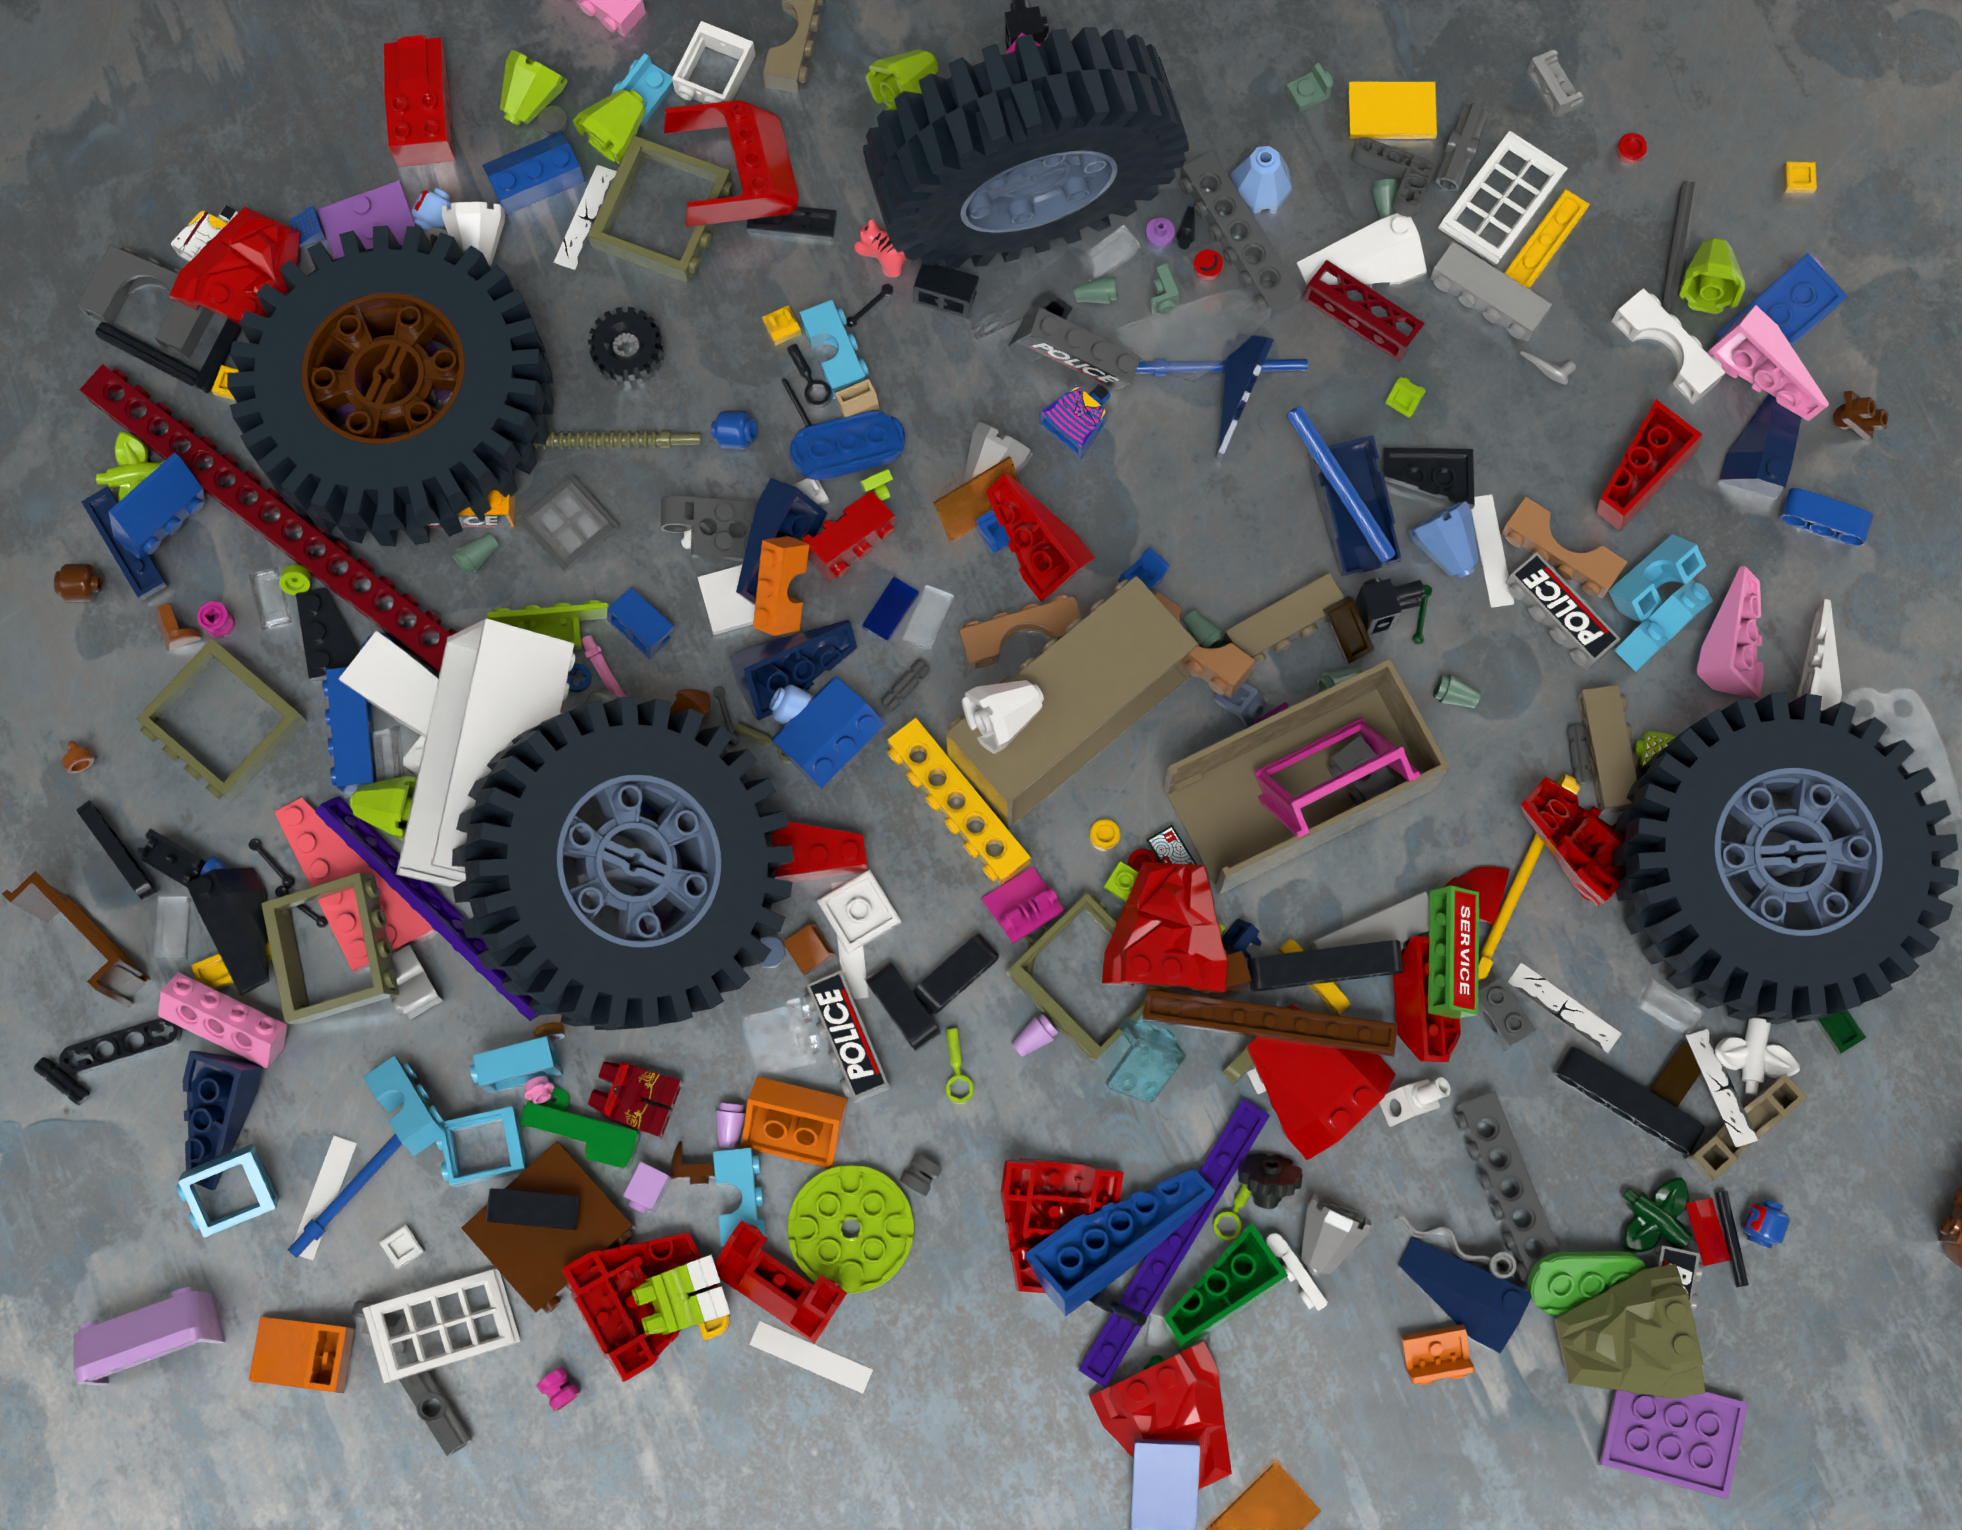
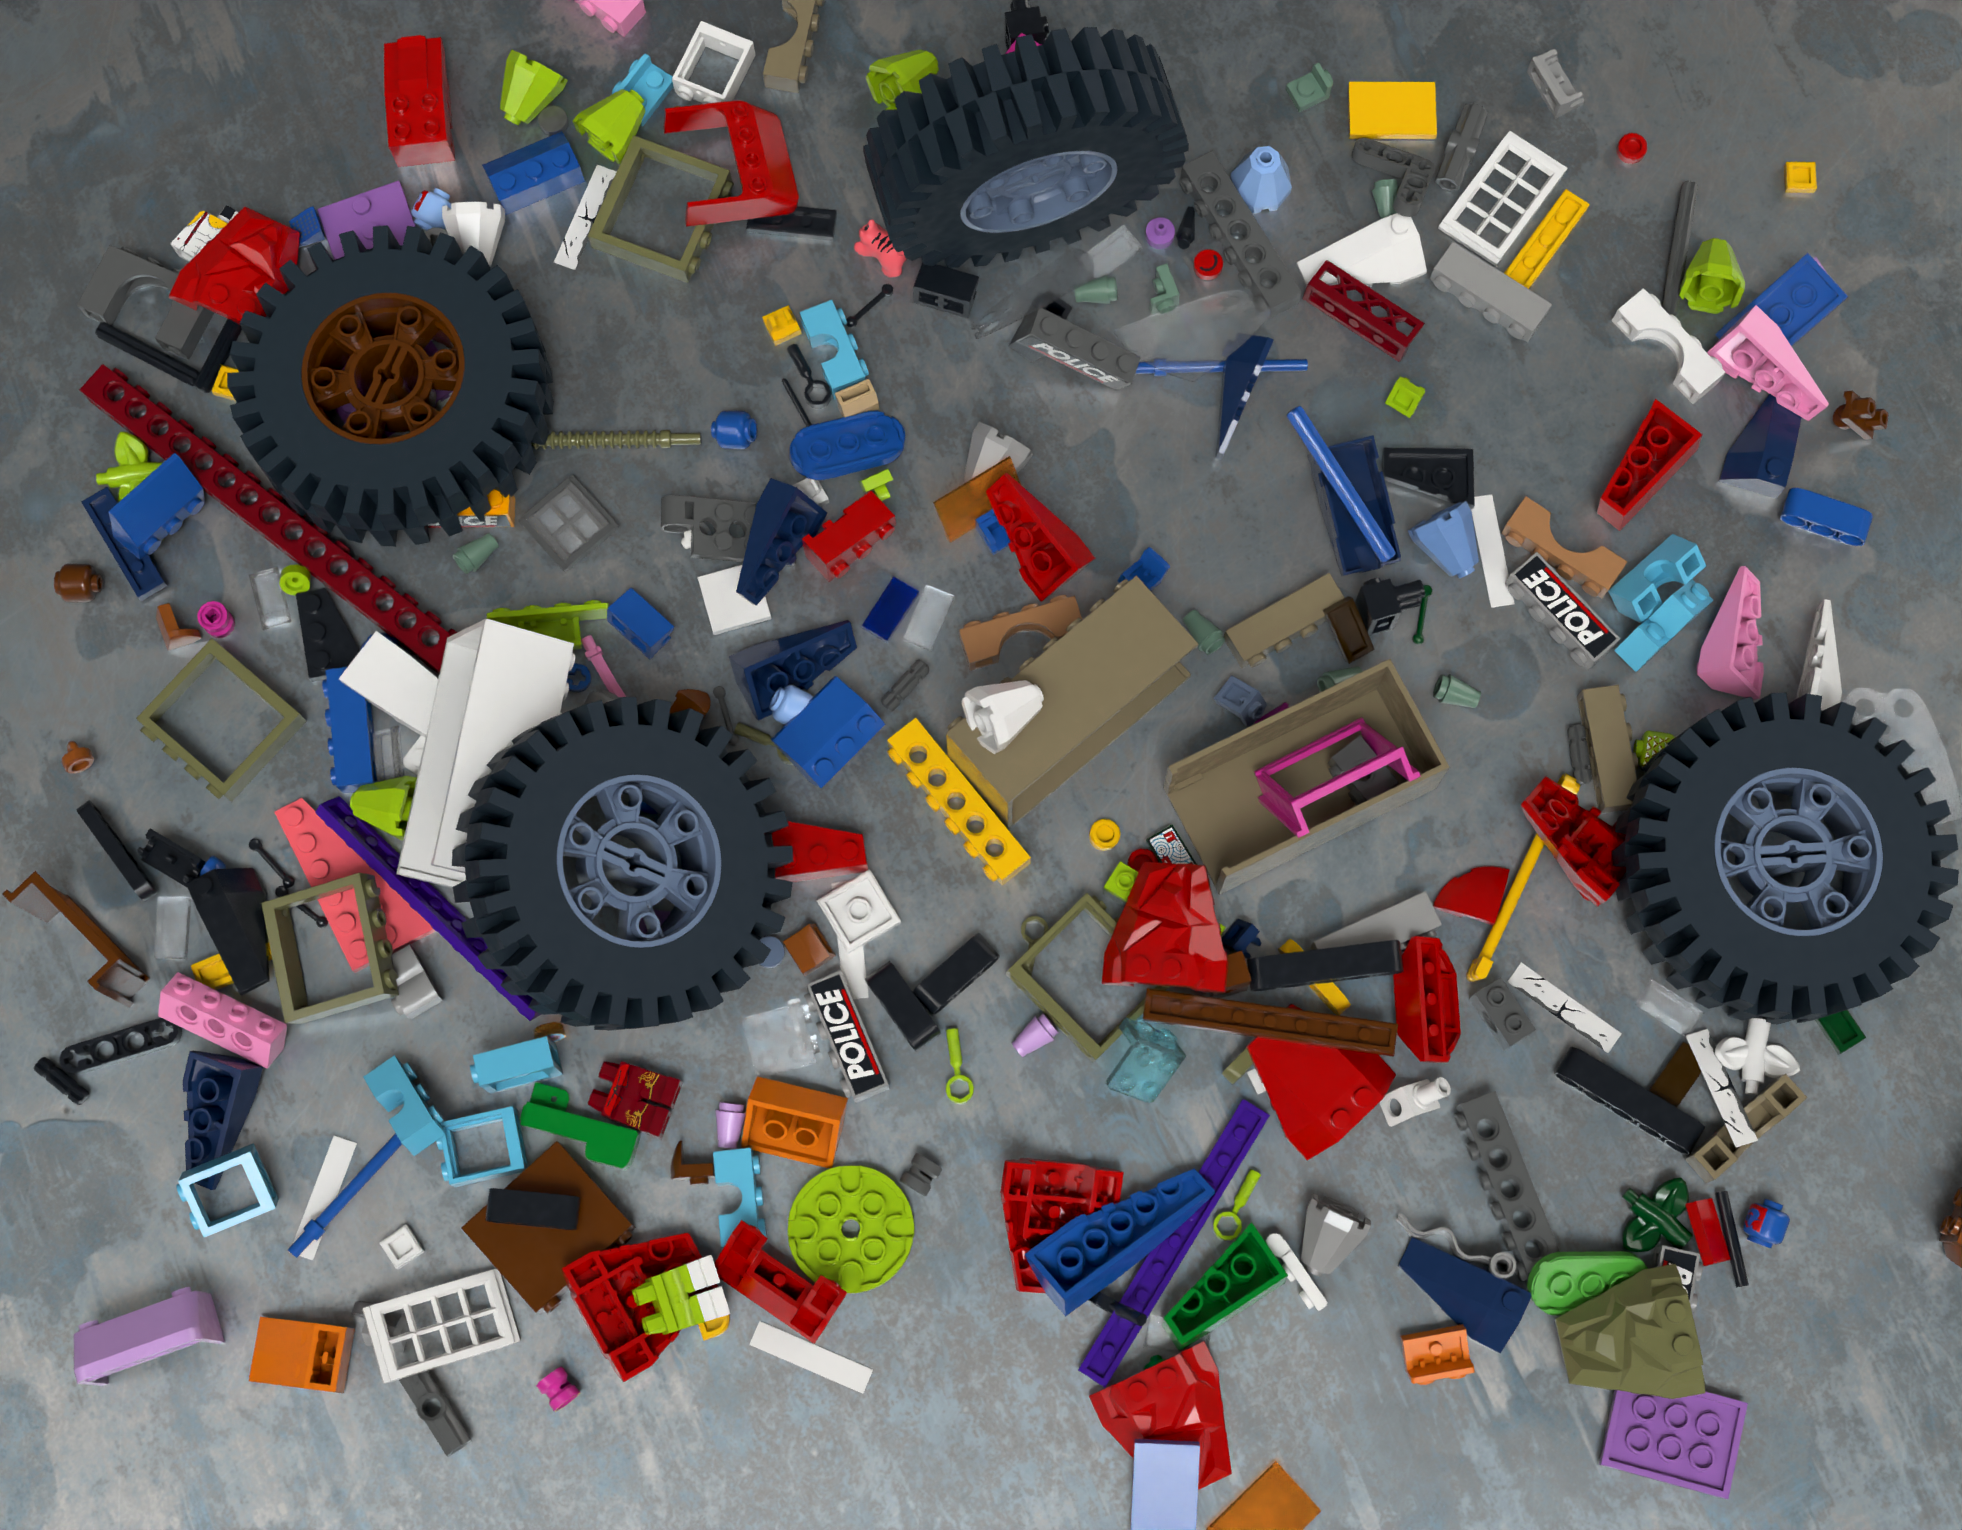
(538, 1089): bright pink plate -> none
(620, 329): black bush -> none
(646, 1188): lavender brick -> none
(779, 563): orange arch -> none
(1023, 904): dark pink hinge -> none
(1077, 417): torso -> none
(1221, 667): medium nougat arch -> none
(1269, 1178): pearl dark grey plant -> none
(1453, 952): bright green brick -> none
(1552, 371): light grey bar -> none

